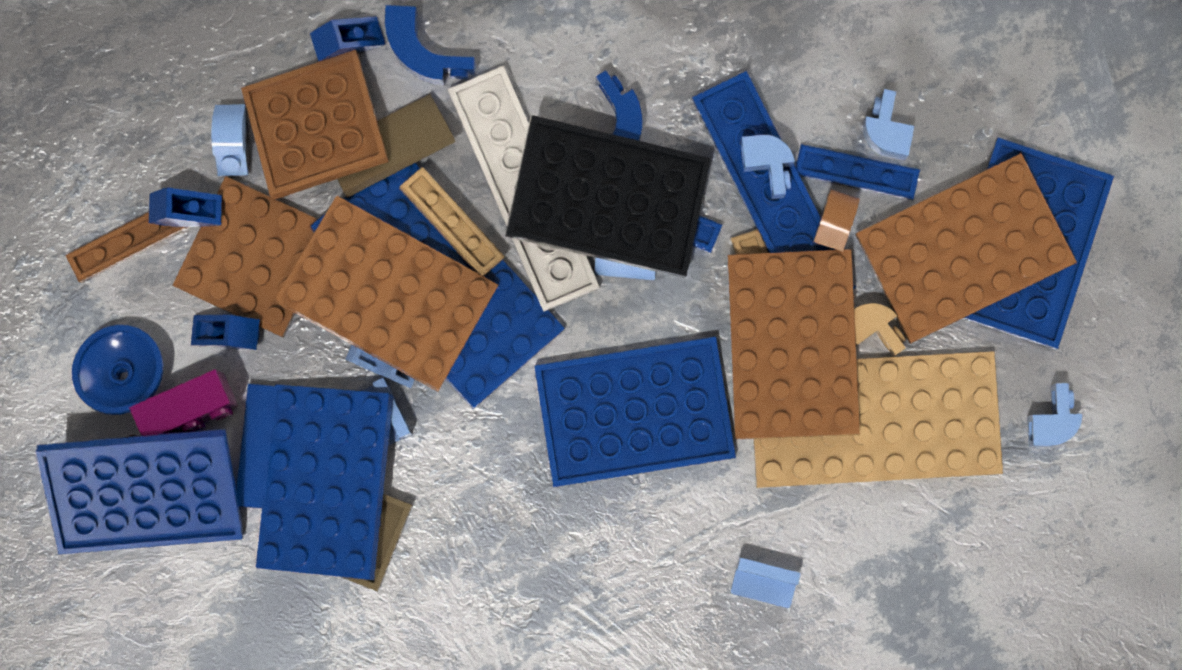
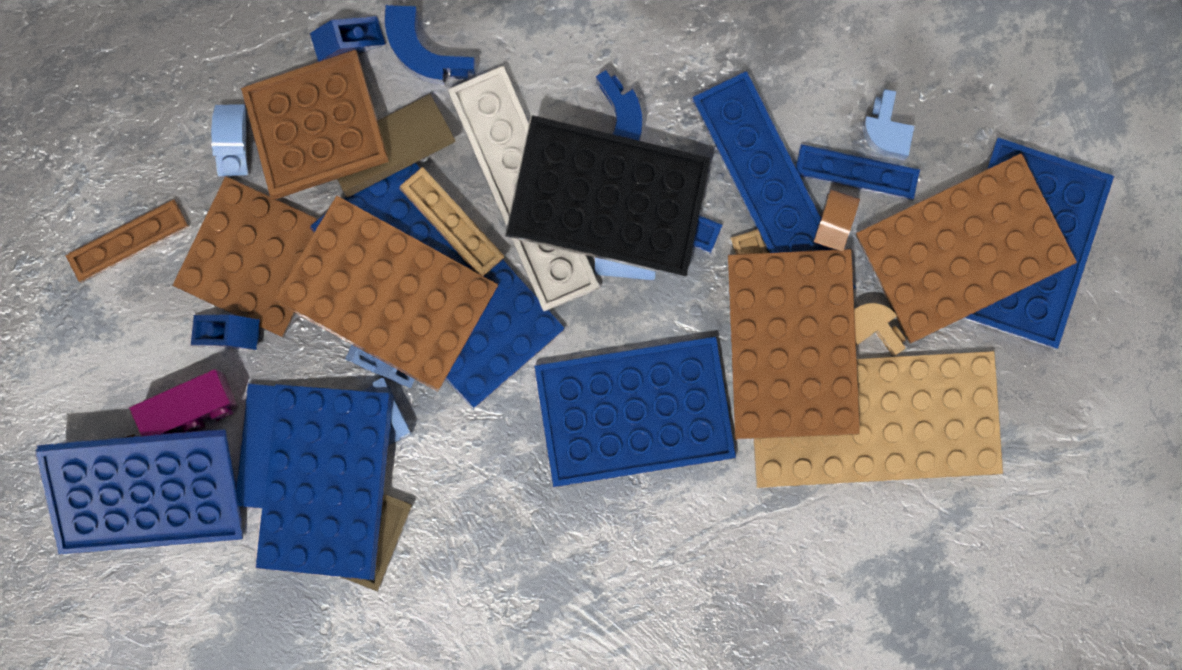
(107, 356): blue dish -> none
(184, 208): blue slope -> none
(764, 582): light blue panel -> none
(769, 153): light blue brick -> none
(1058, 426): light blue brick -> none

